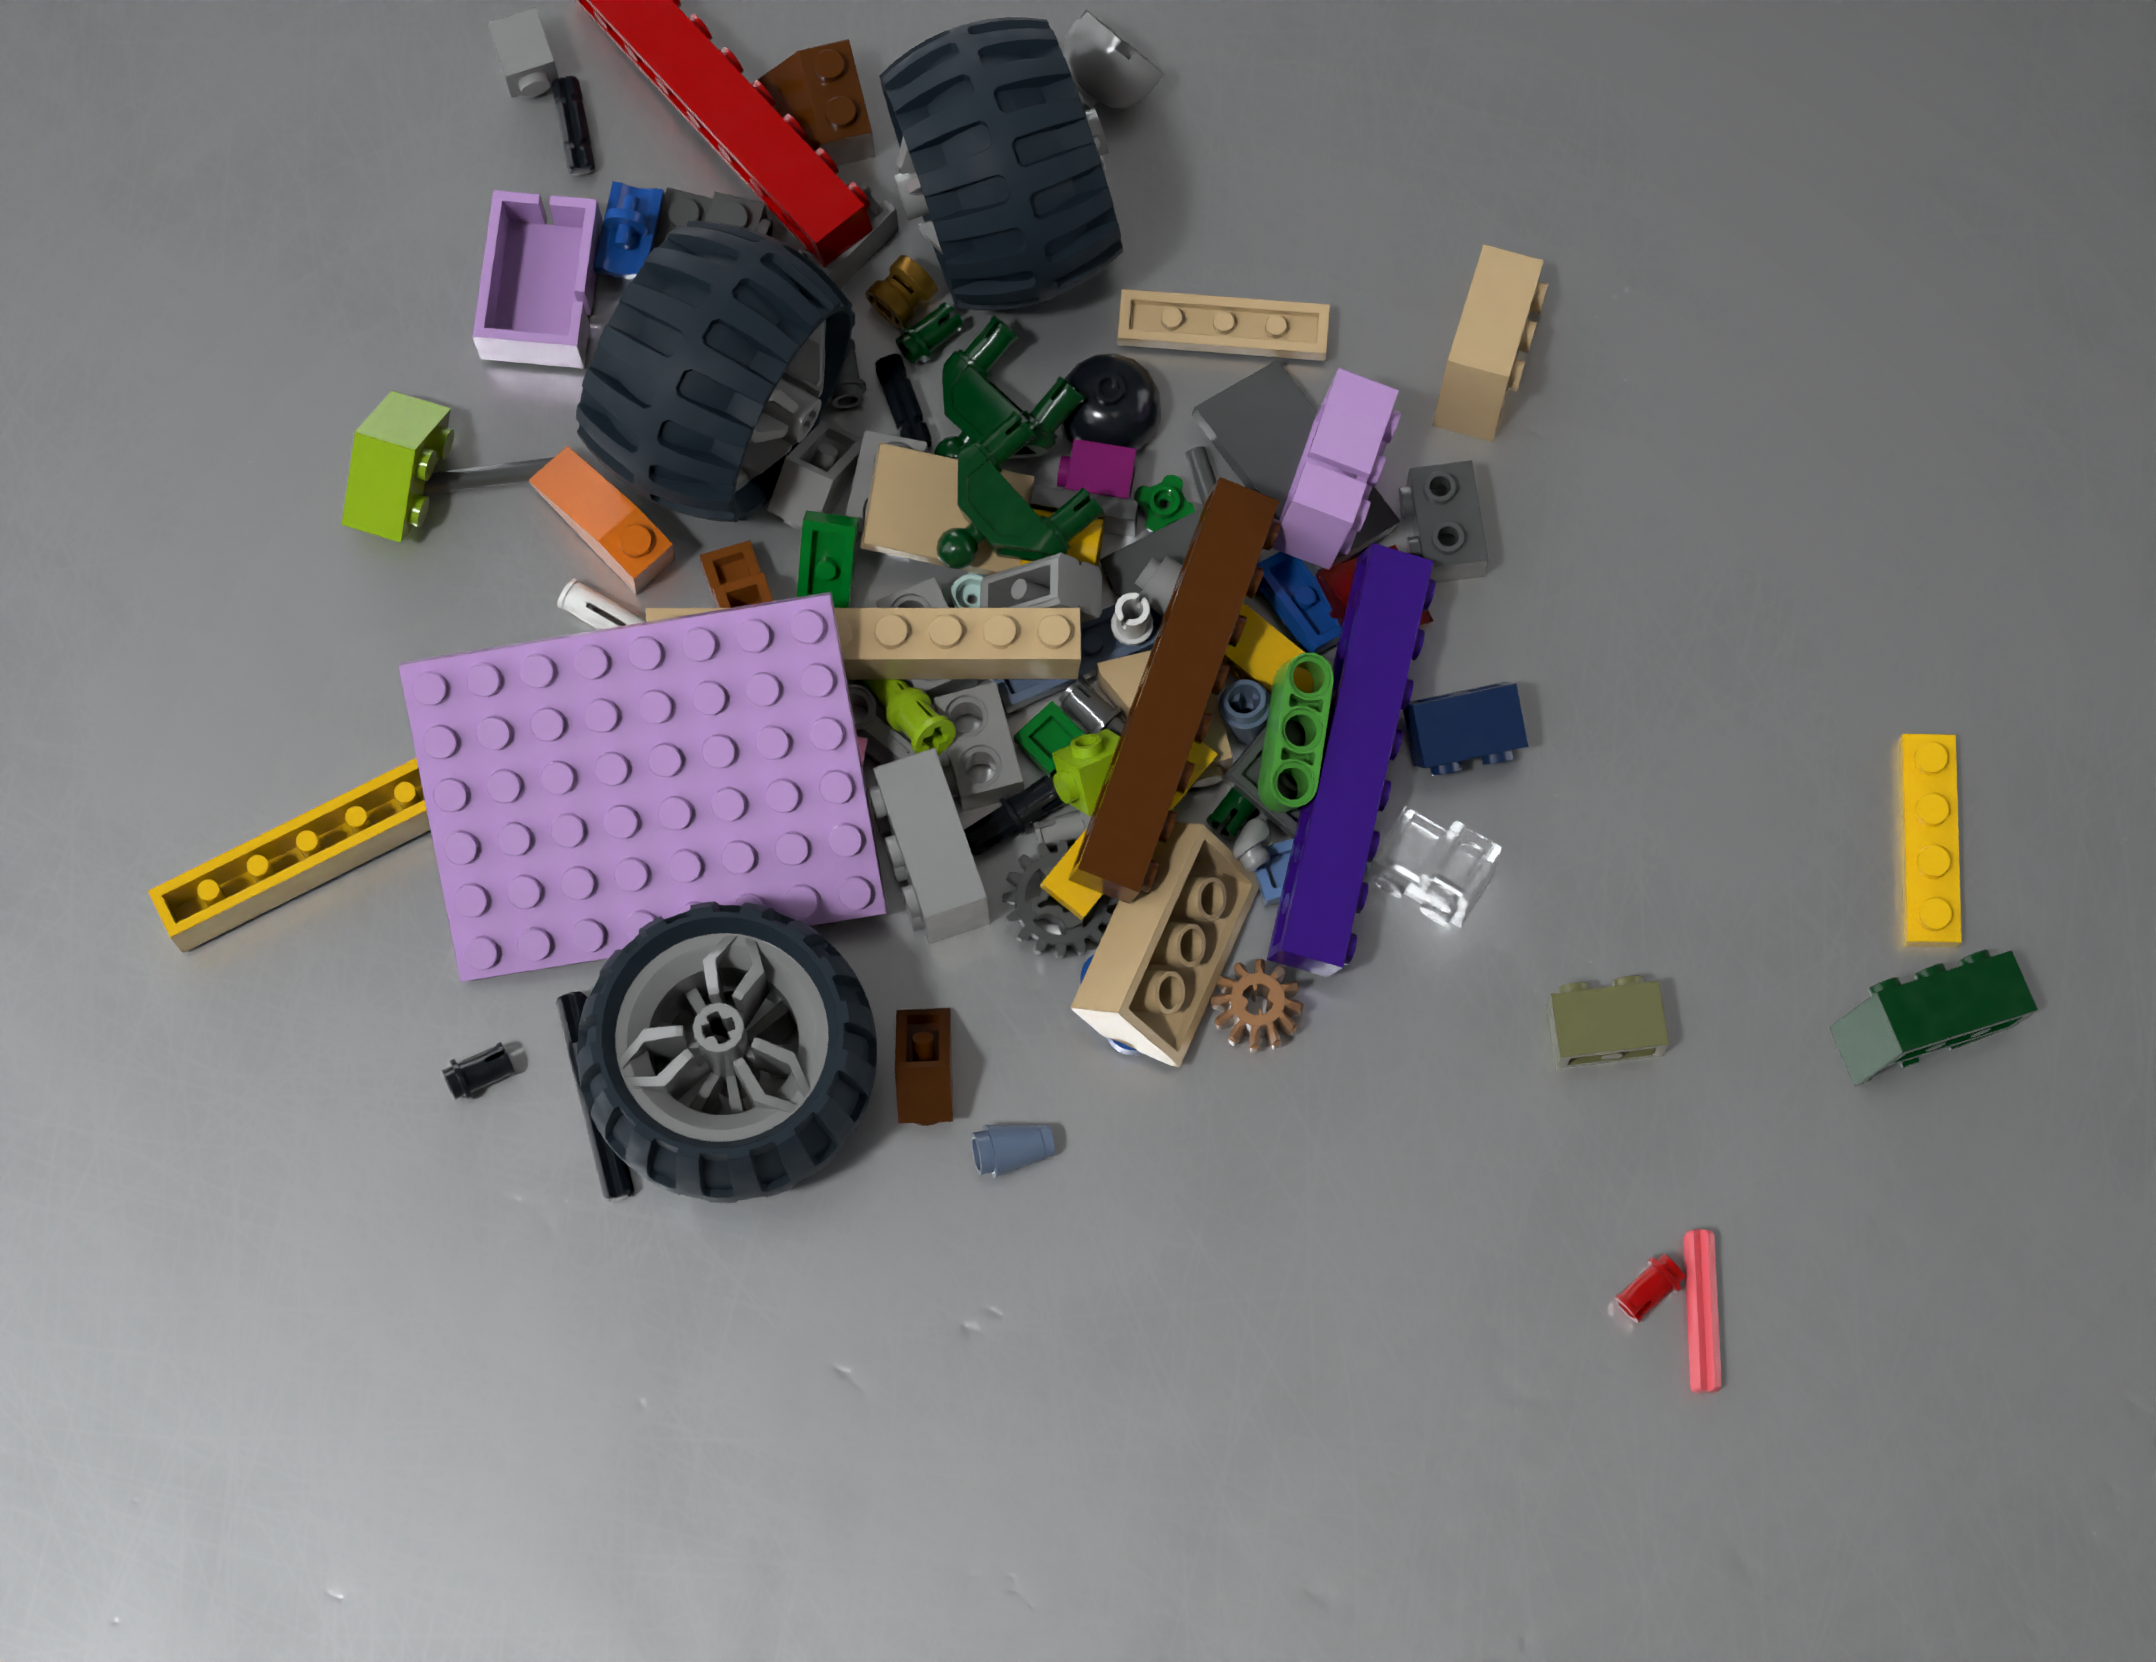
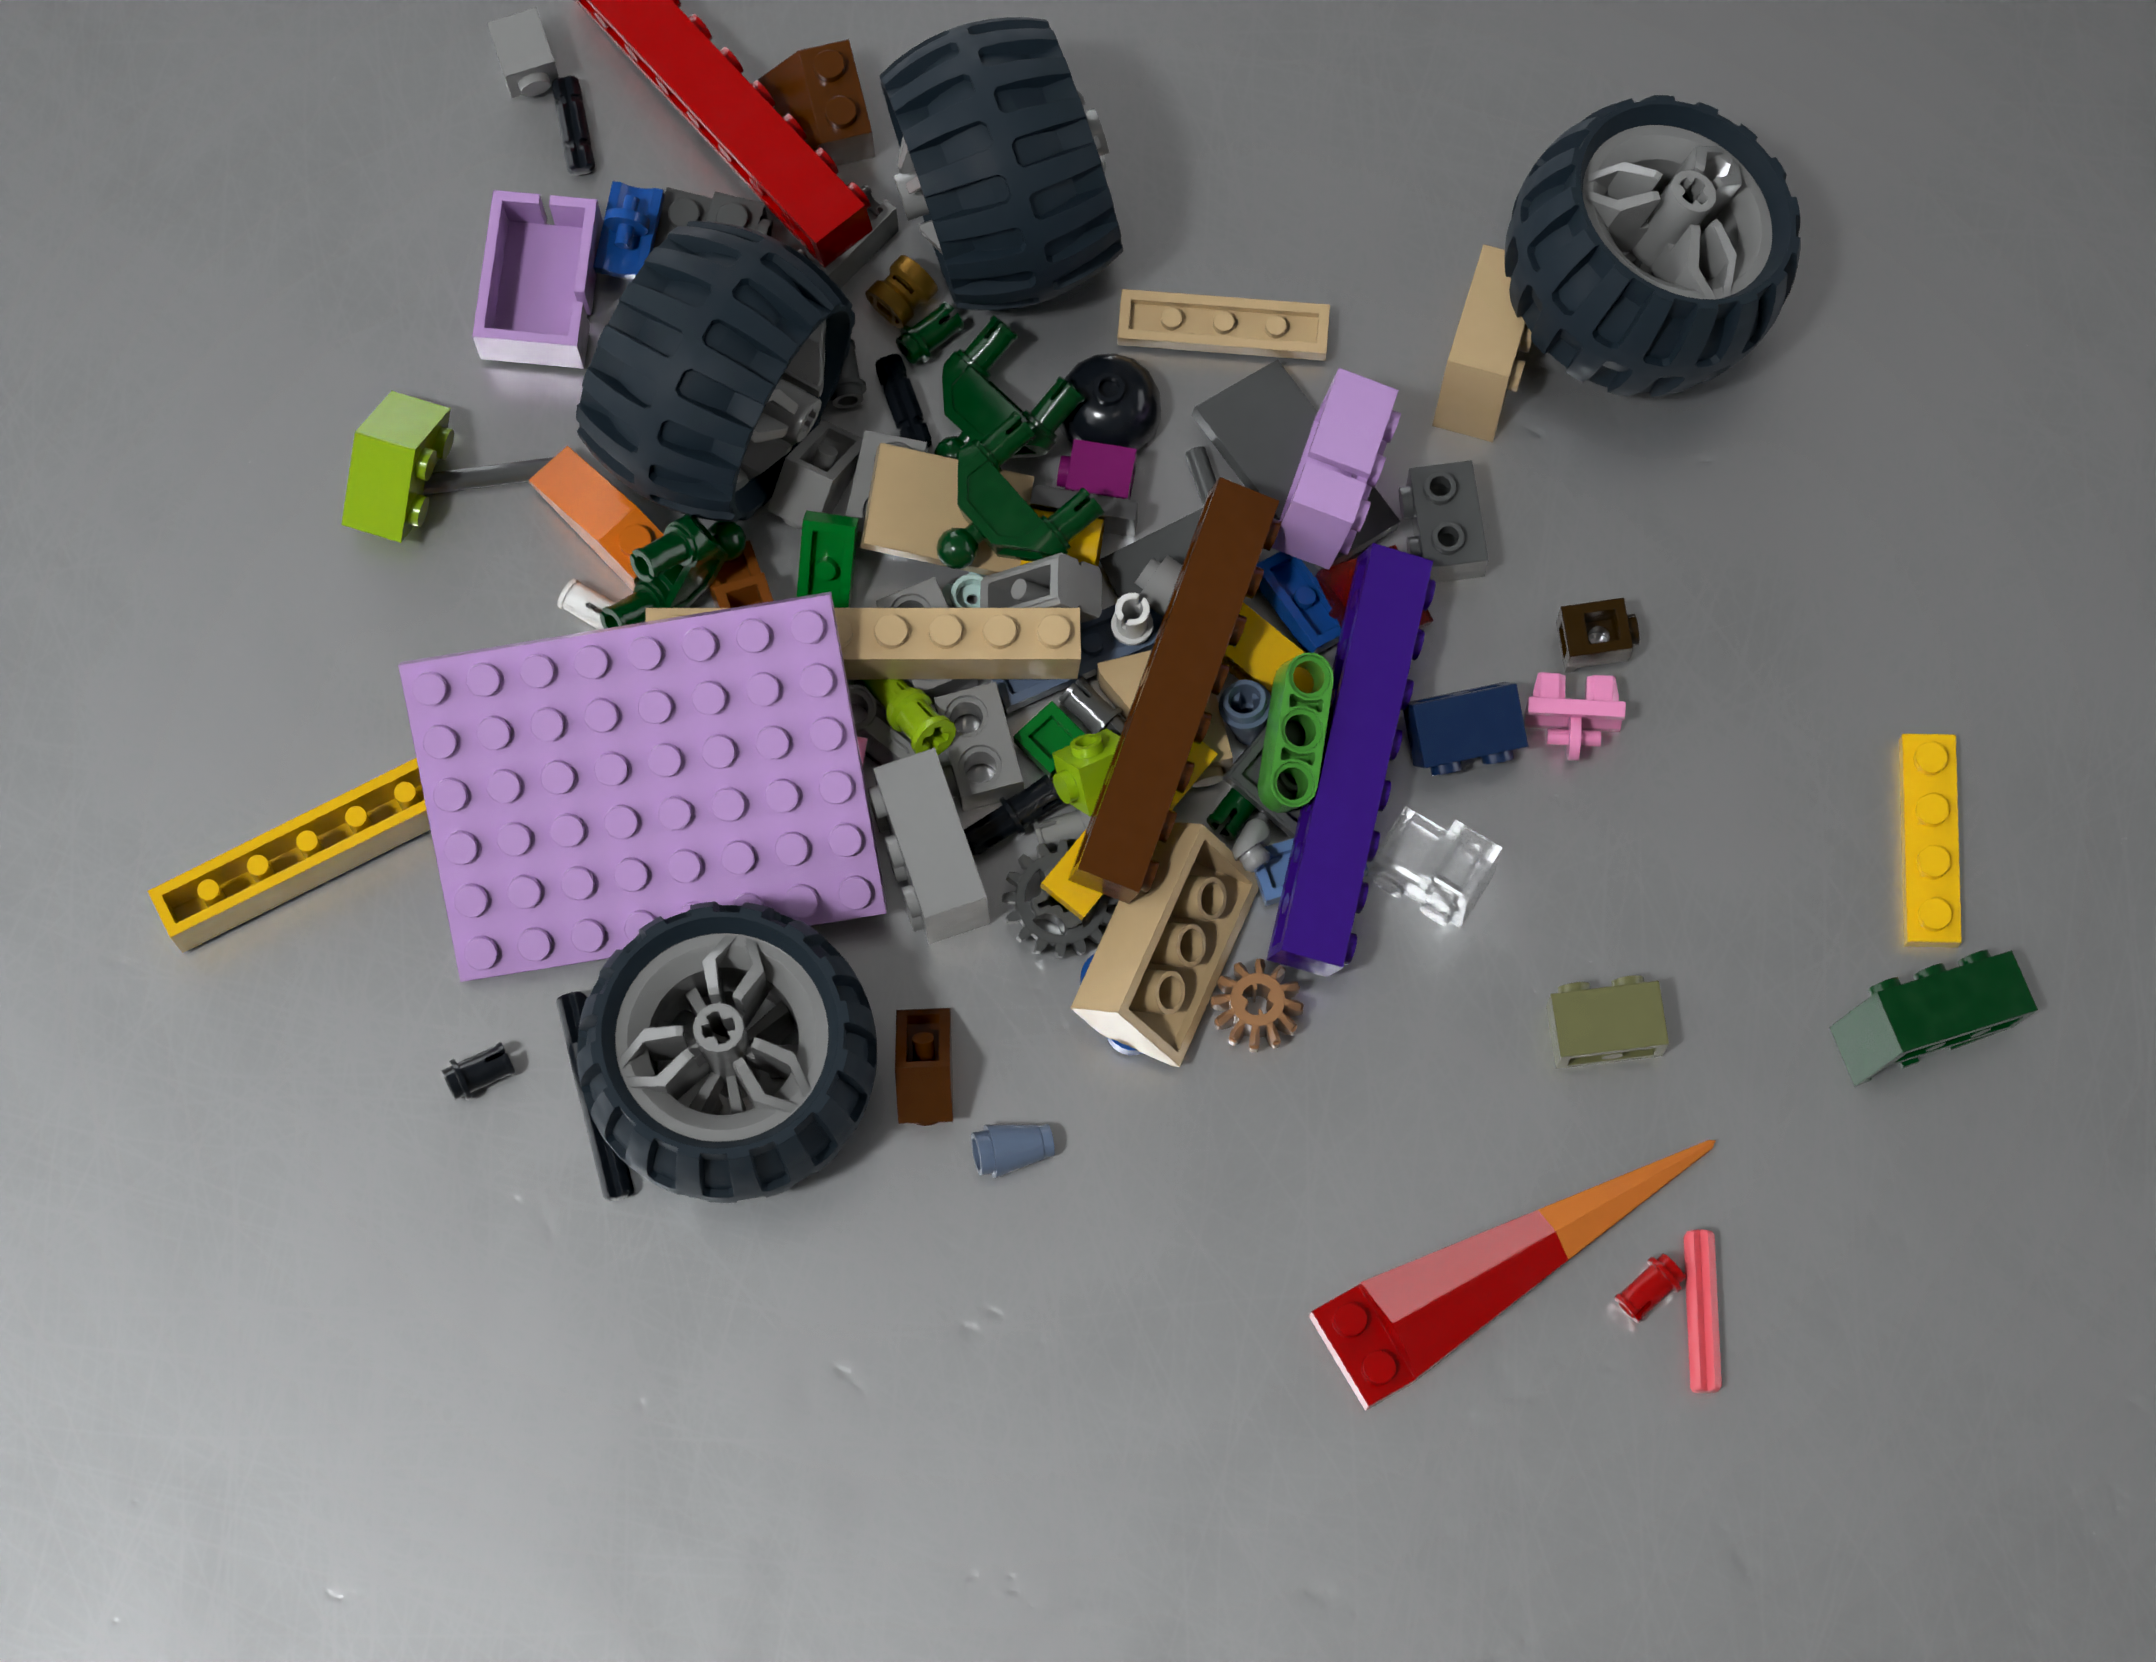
(676, 568): none -> dark green connector
(1106, 65): light grey cylinder -> none
(1150, 497): green plate -> none
(1422, 1311): none -> red plate
(1574, 720): none -> bright pink hips
(1603, 617): none -> dark brown brick
(1652, 246): none -> black wheel

